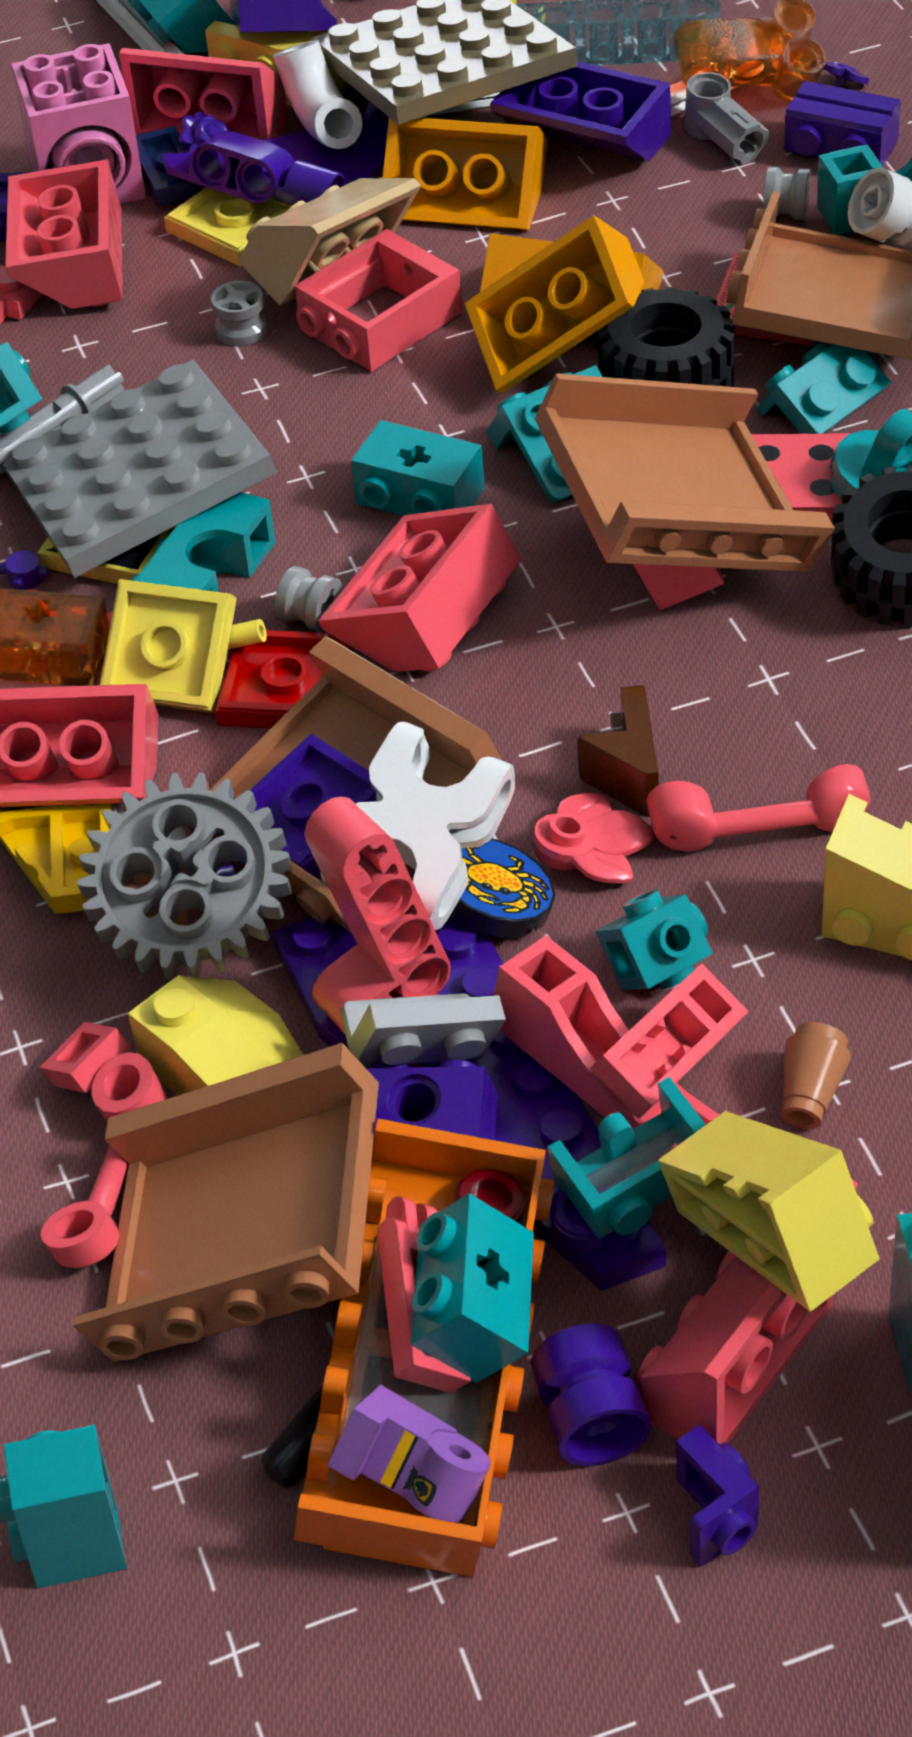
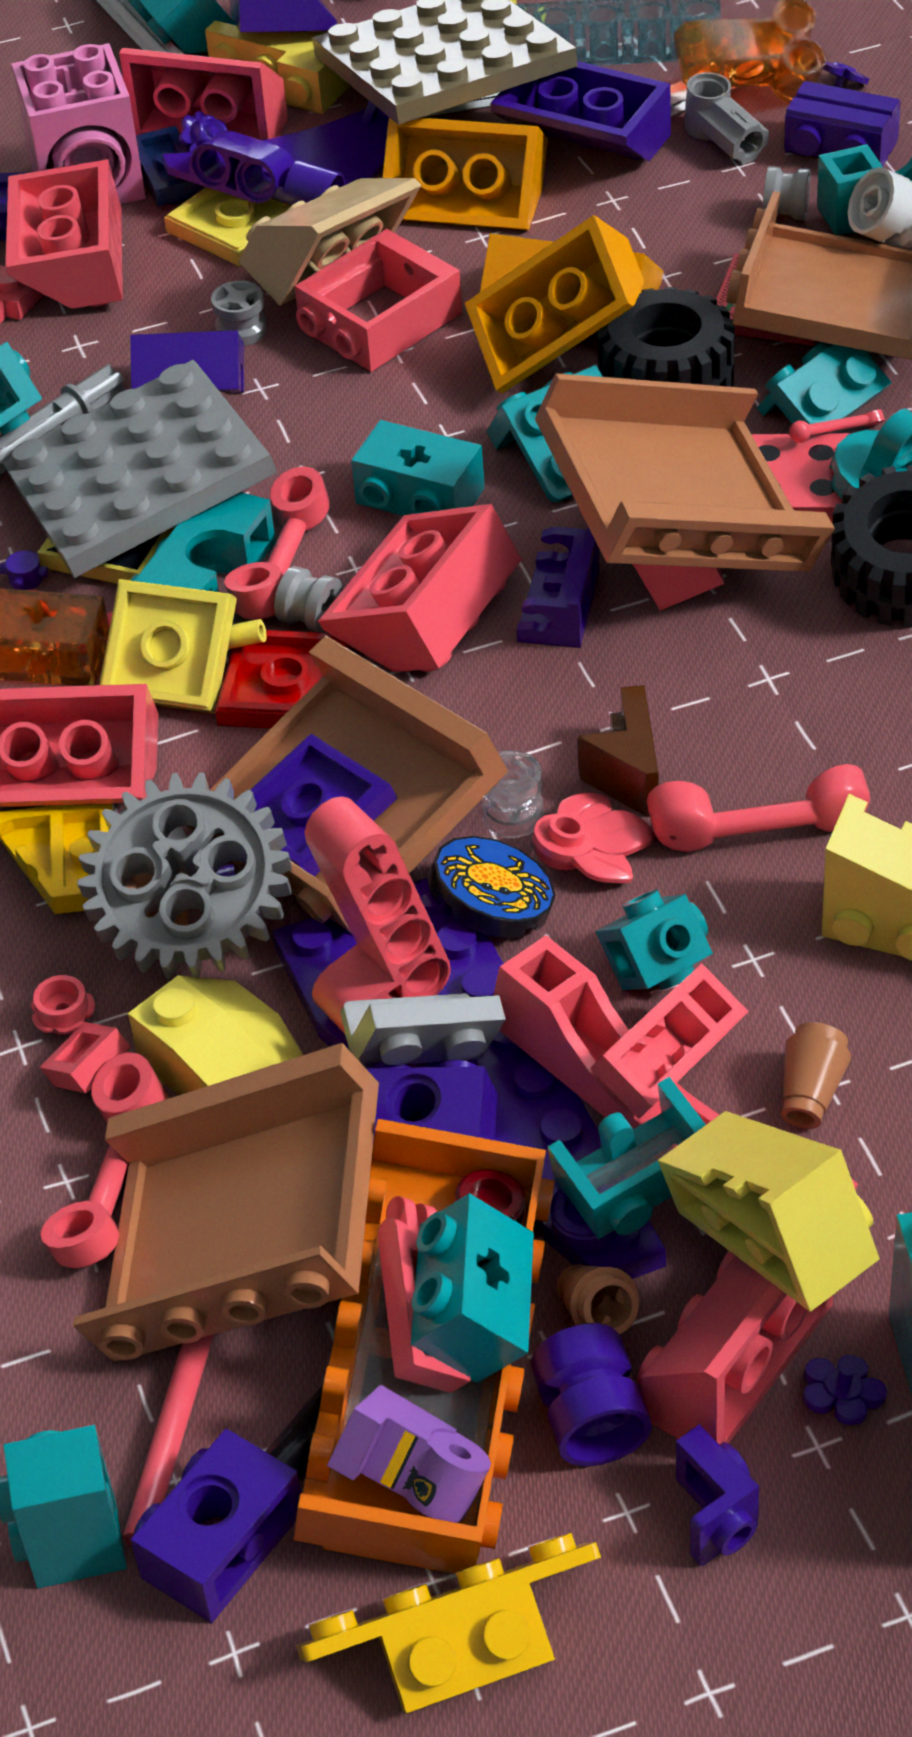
(61, 1005): none -> coral plate
(169, 1430): none -> coral bar
(211, 1563): none -> dark purple brick
(216, 352): none -> dark purple hinge
(299, 505): none -> coral piece
(316, 97): cylinder -> none
(432, 820): white piece -> none
(462, 1635): none -> yellow bracket
(516, 799): none -> clear wheel
(561, 590): none -> dark purple hinge
(599, 1296): none -> nougat cone
(801, 431): none -> coral hinge
(842, 1388): none -> dark purple plant

